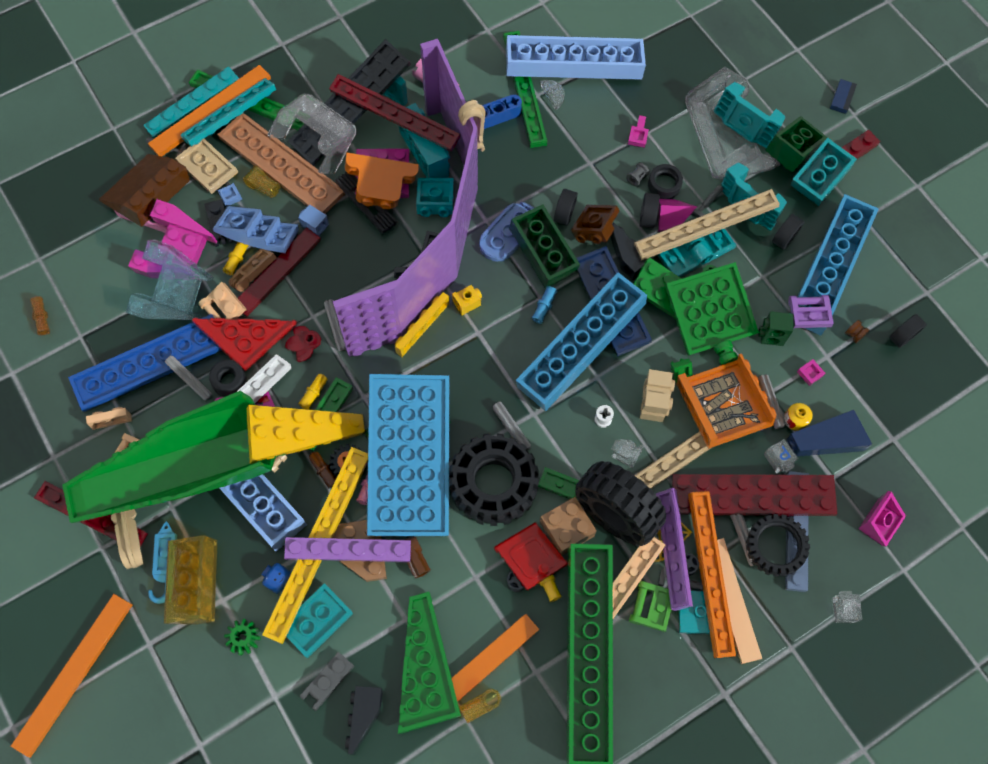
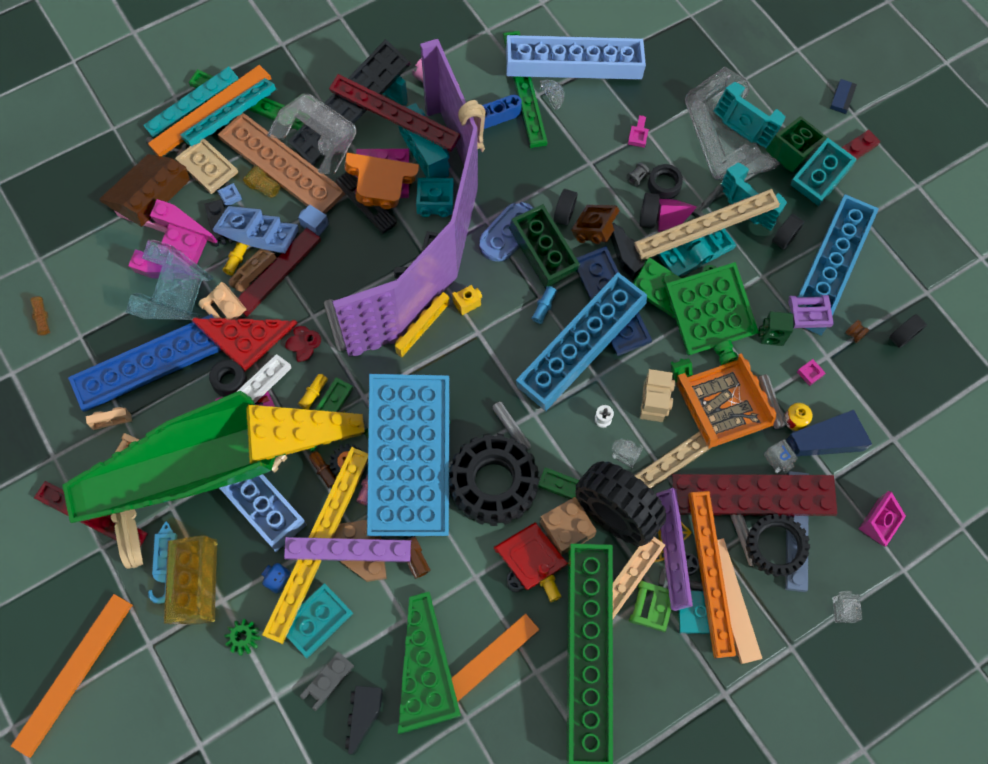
(188, 378): light grey axle -> none
(477, 706): clear yellow piece -> none

